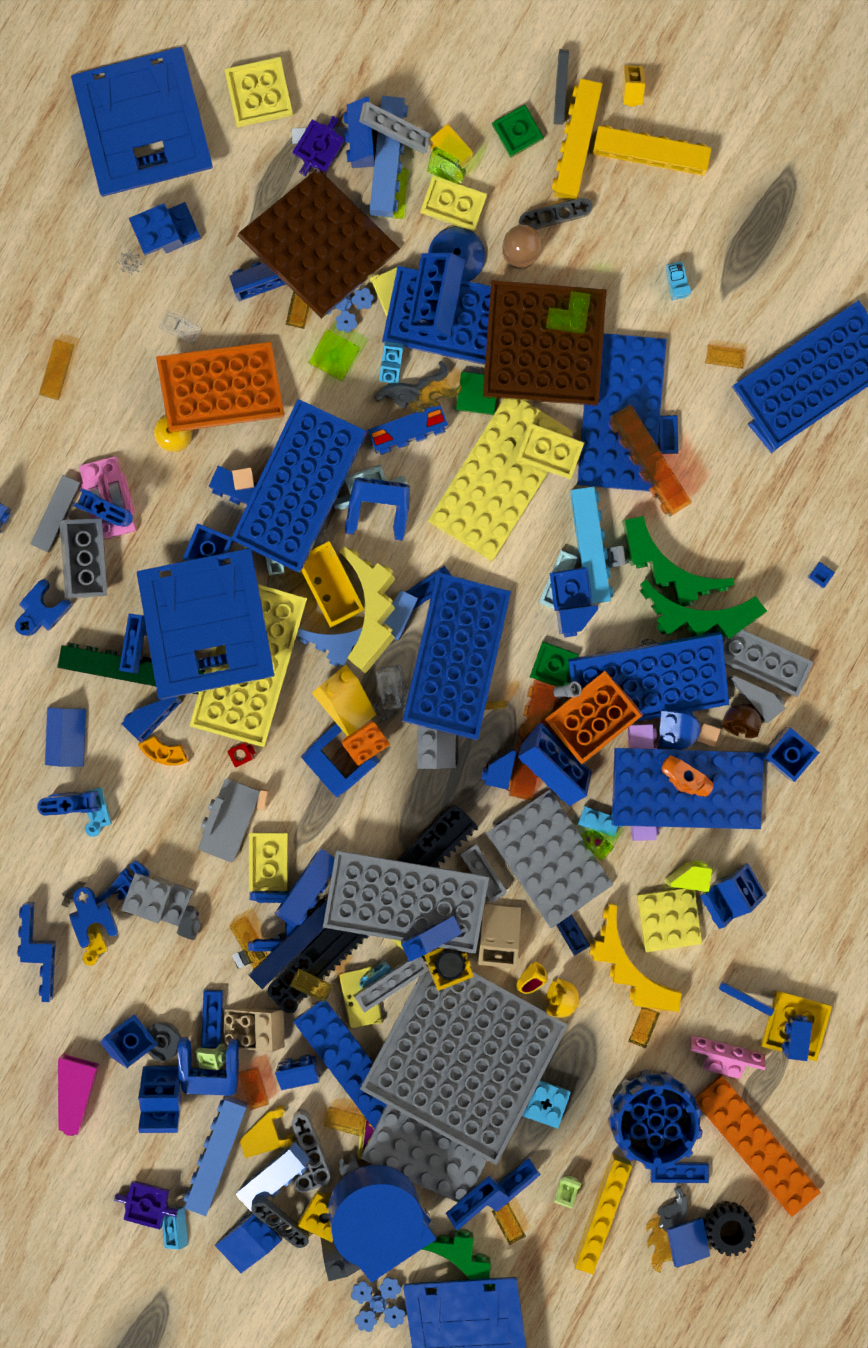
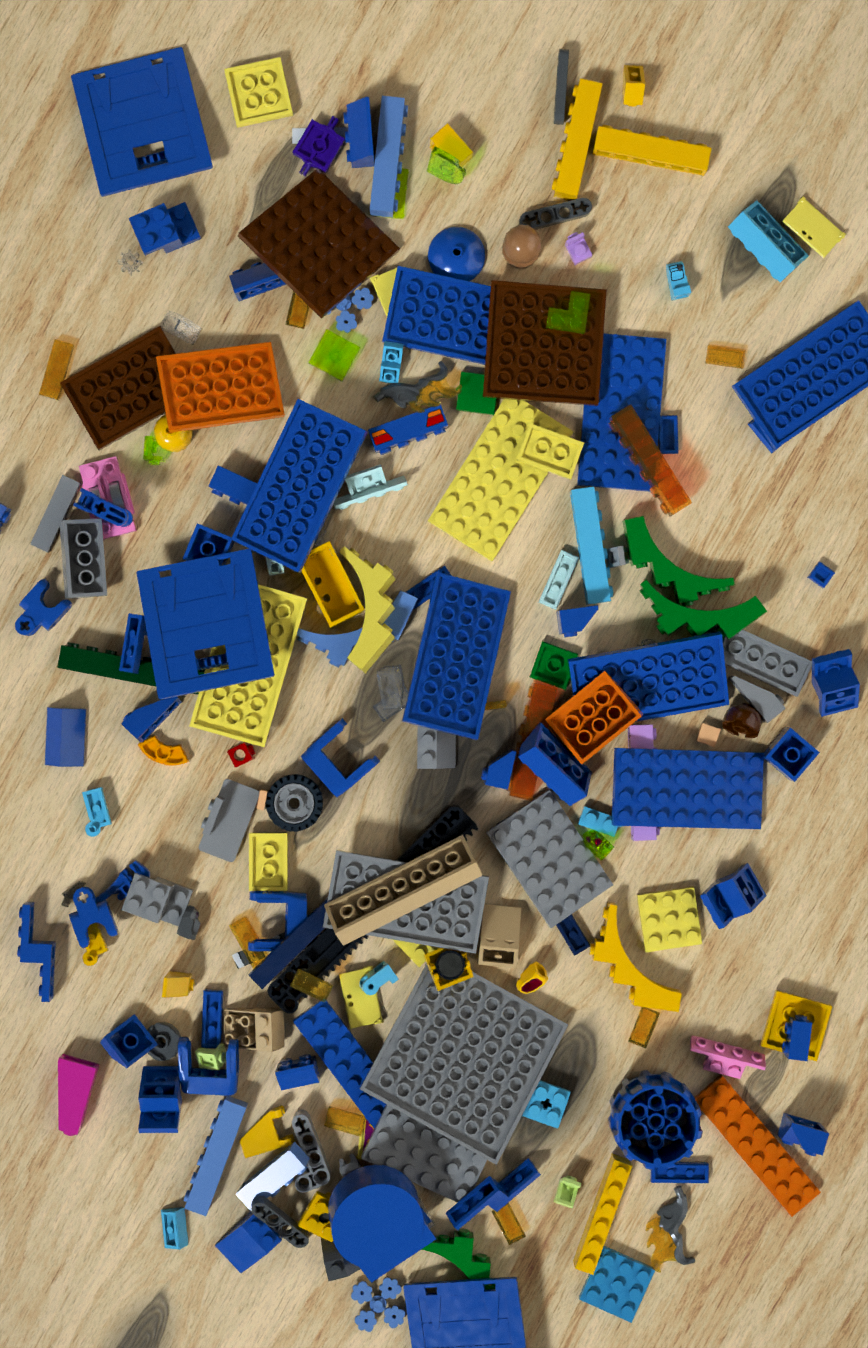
(68, 803): blue piece -> none
(120, 389): none -> reddish brown plate
(146, 1204): dark purple plate -> none
(150, 448): none -> clear neon green bracket
(177, 984): none -> yellow slope
(243, 479): light nougat tile -> none
(254, 1088): clear orange plate -> none
(294, 787): none -> wheel
(306, 888): blue brick -> none
(345, 700): yellow slope -> none
(365, 742): orange bracket -> none
(379, 492): blue connector -> none
(390, 983): light grey plate -> none
(394, 127): light grey plate -> none
(402, 890): none -> tan slope
(430, 938): blue slope -> none
(436, 293): blue slope -> none
(453, 203): light yellow plate -> none
(479, 865): light grey plate -> none
(517, 131): green tile -> none
(562, 998): yellow cylinder -> none
(570, 689): light grey pin -> none
(571, 589): blue tile -> none
(578, 248): none -> lavender bracket
(617, 1284): none -> dark azure plate
(675, 770): orange piece -> none
(678, 729): blue slope -> none
(688, 1242): blue tile -> none
(691, 876): neon yellow slope -> none
(738, 1241): black tyre -> none
(749, 1000): blue tile -> none
(768, 241): none -> medium azure slope
(806, 1133): none -> blue slope
(815, 225): none -> light yellow door
(835, 682): none -> blue bracket

